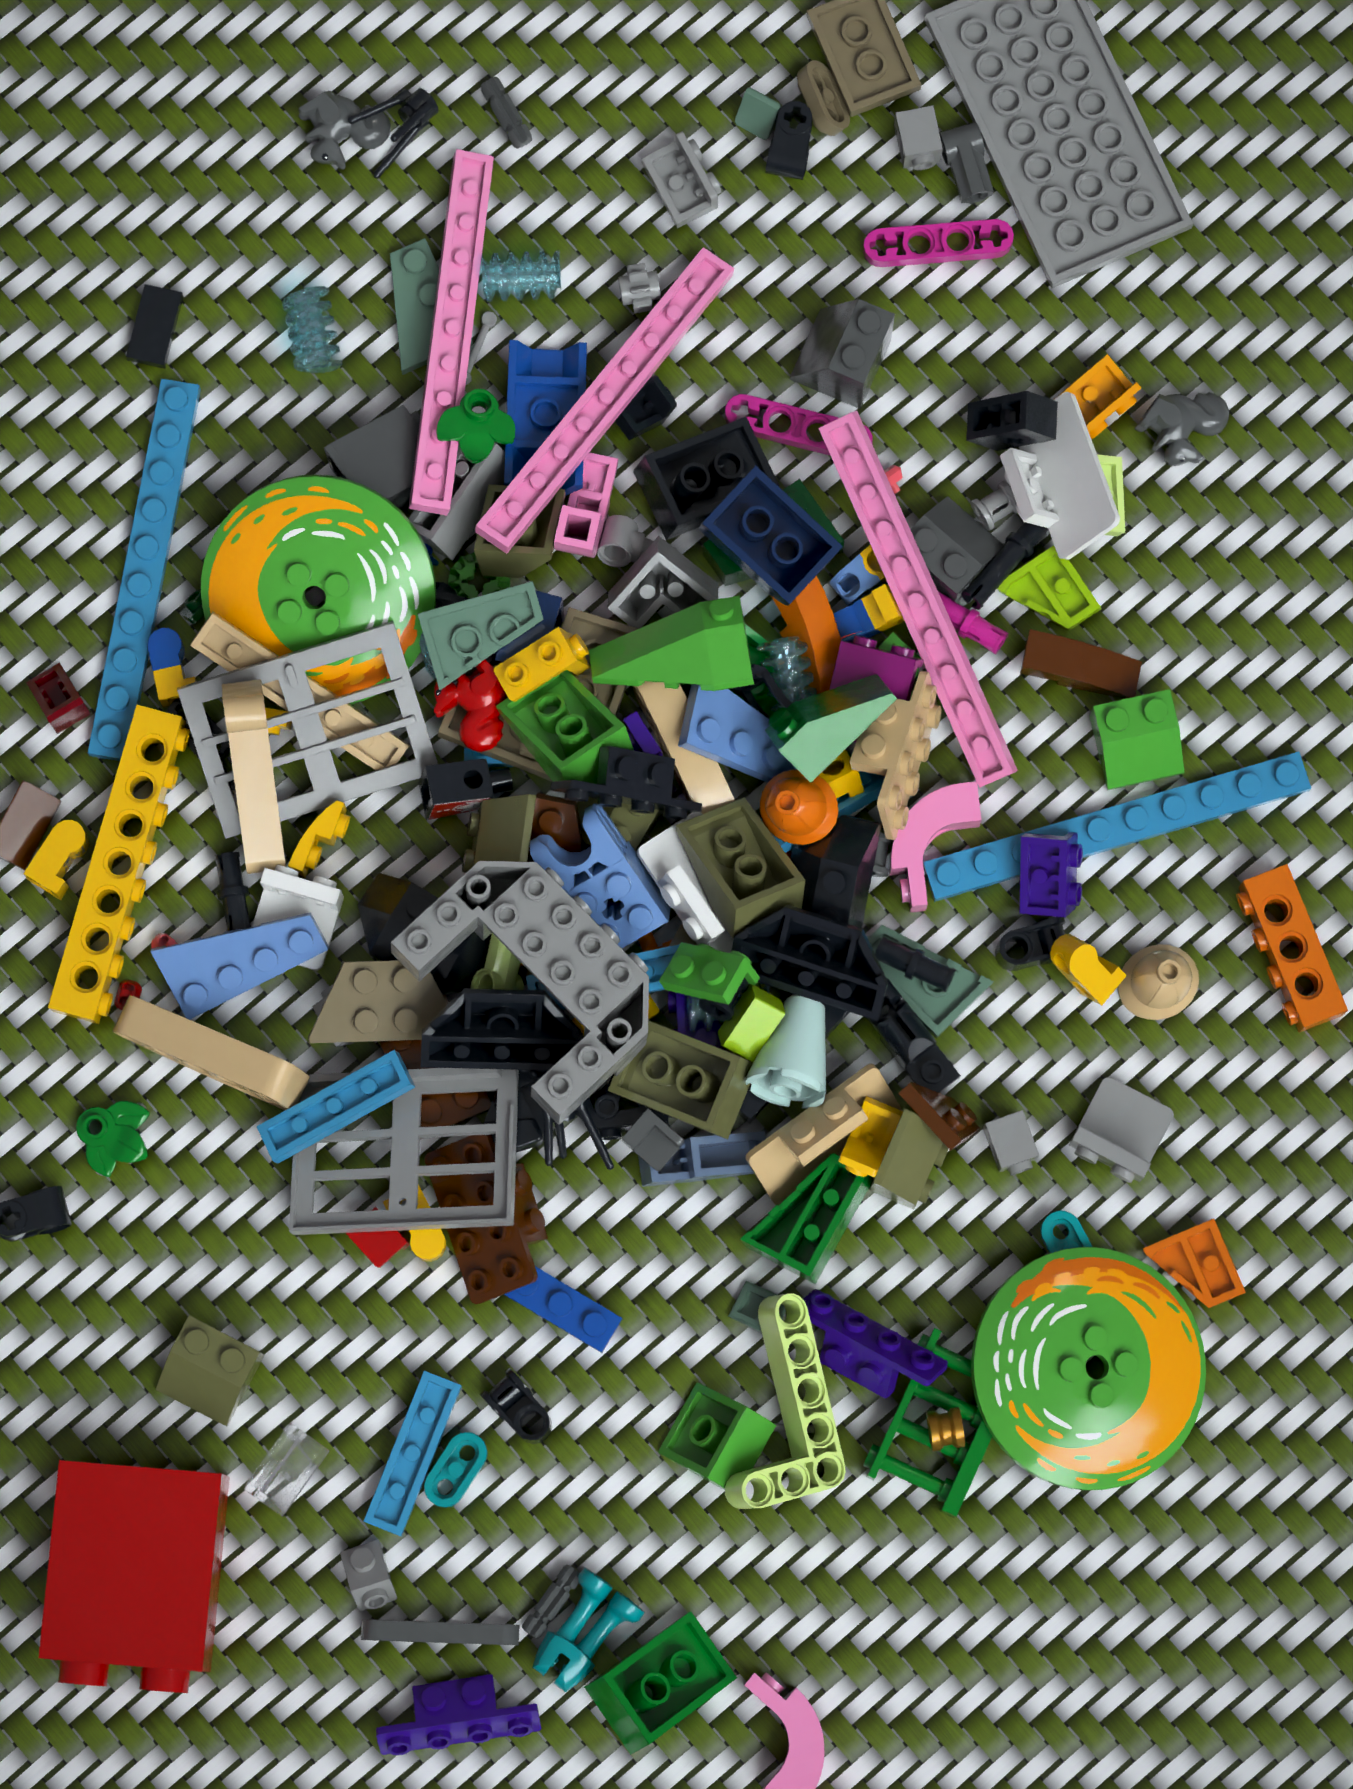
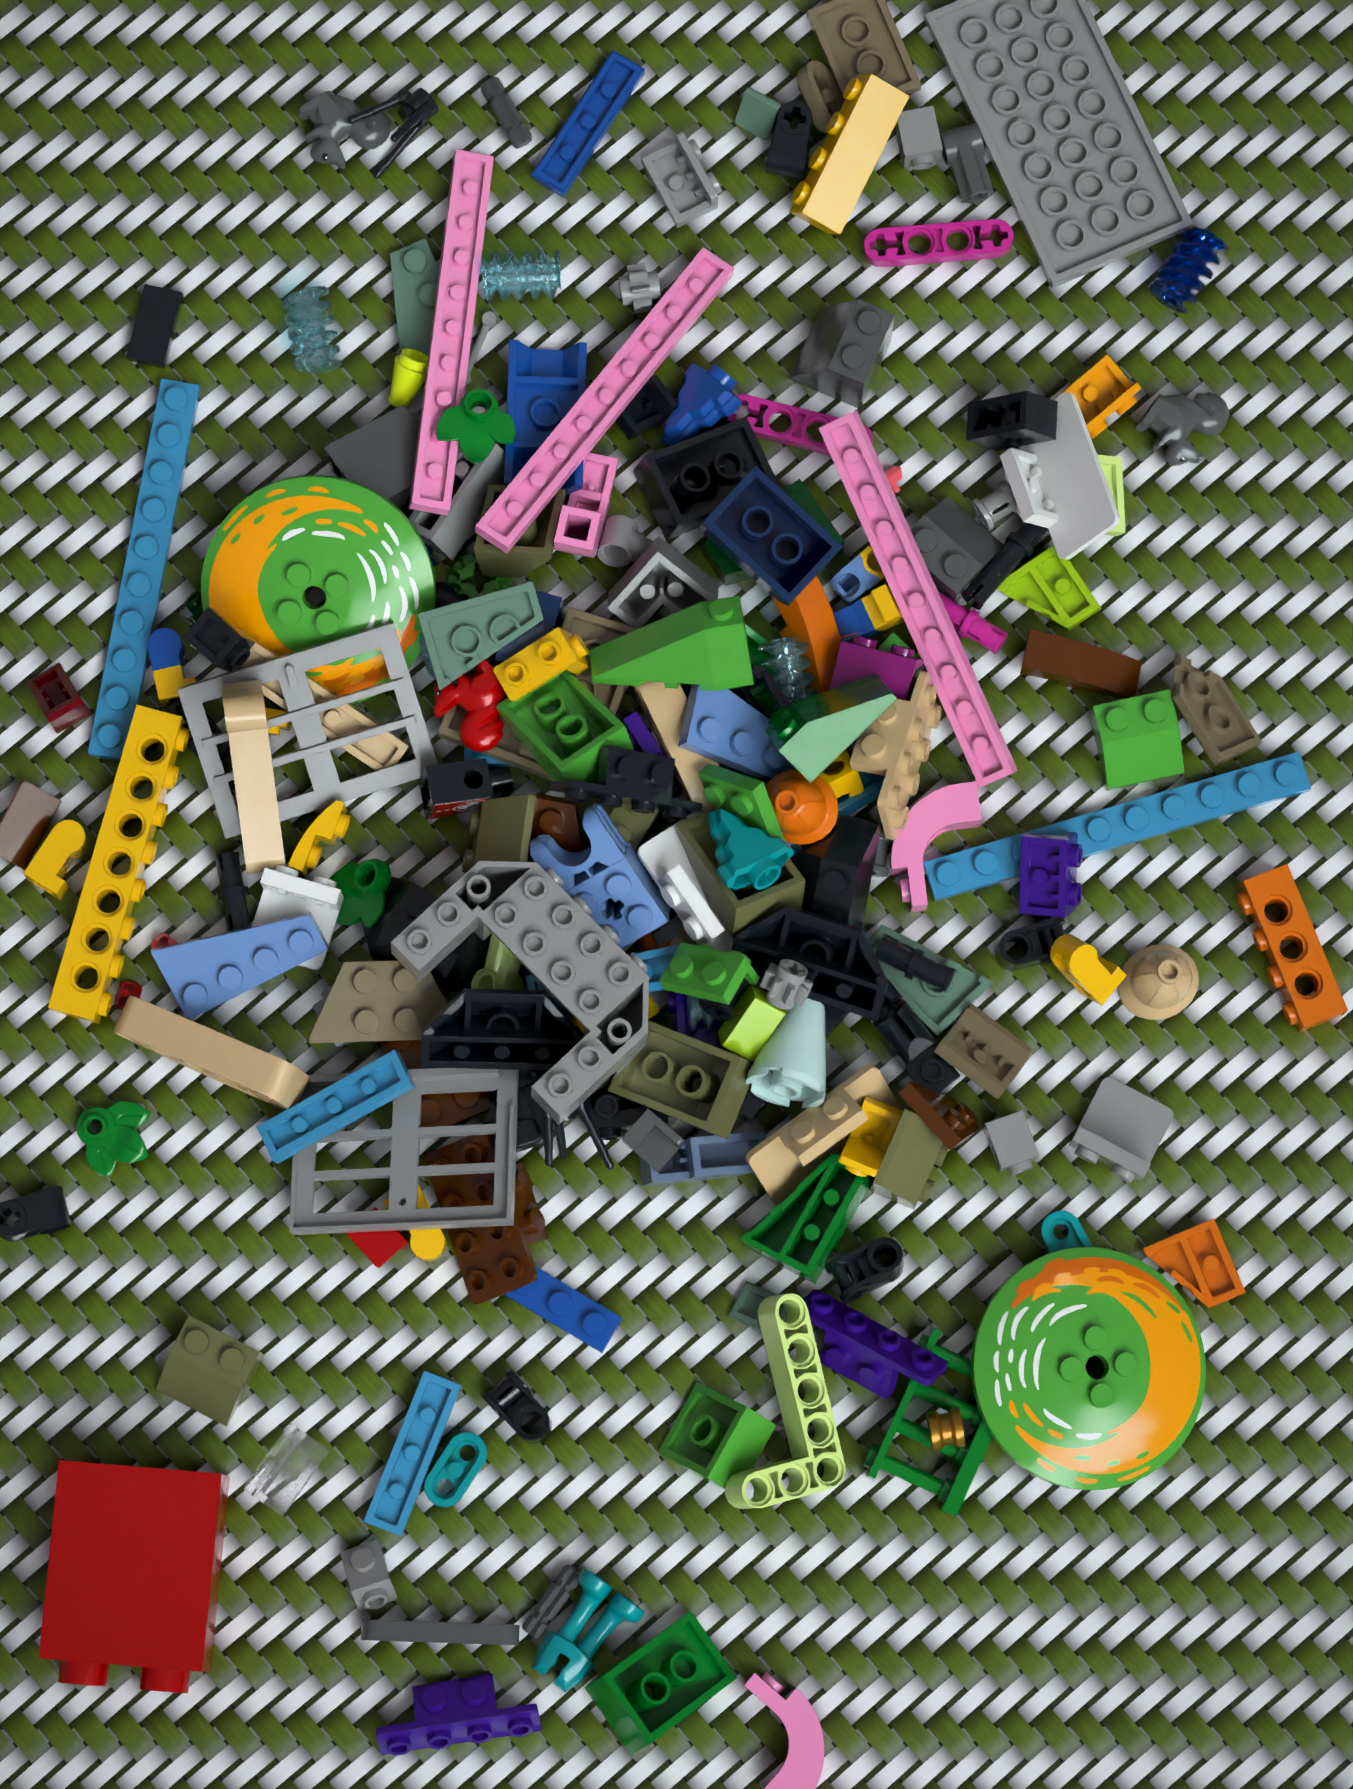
(219, 641): none -> black bracket
(363, 891): none -> green plate
(407, 377): none -> neon yellow cone
(588, 123): none -> blue tile
(700, 403): none -> blue rock
(741, 797): none -> bright green wing
(746, 852): none -> teal rock
(786, 984): none -> light grey gear
(848, 153): none -> yellow brick
(863, 1269): none -> black piece
(984, 1051): none -> dark tan bracket
(1186, 267): none -> clear blue piece
(1211, 712): none -> dark tan tile

